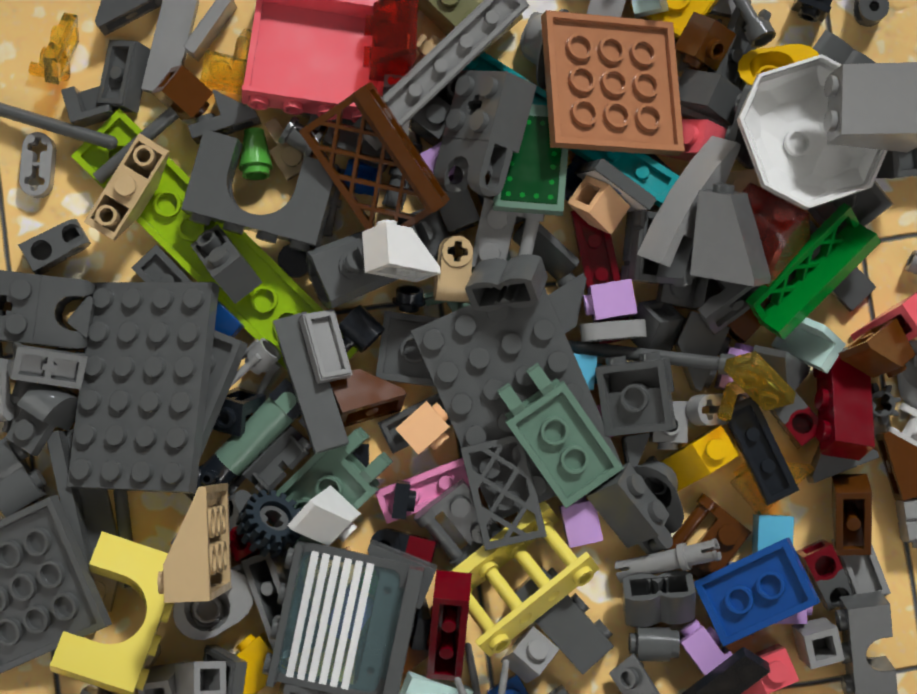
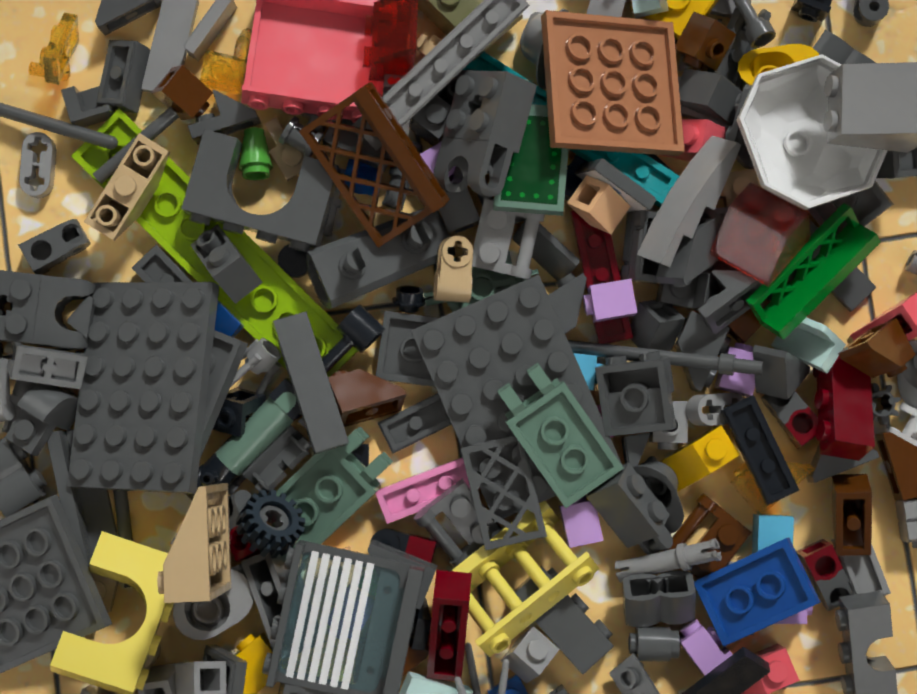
(325, 346): light grey tile -> none
(326, 518): white slope -> none
(397, 253): white slope -> none
(403, 500): black plate -> none
(425, 427): light nougat brick -> none
(508, 283): dark grey brick -> none
(613, 330): light grey beam -> none
(727, 238): dark grey slope -> none
(758, 380): clear yellow plate -> none
(818, 643): light grey brick -> none

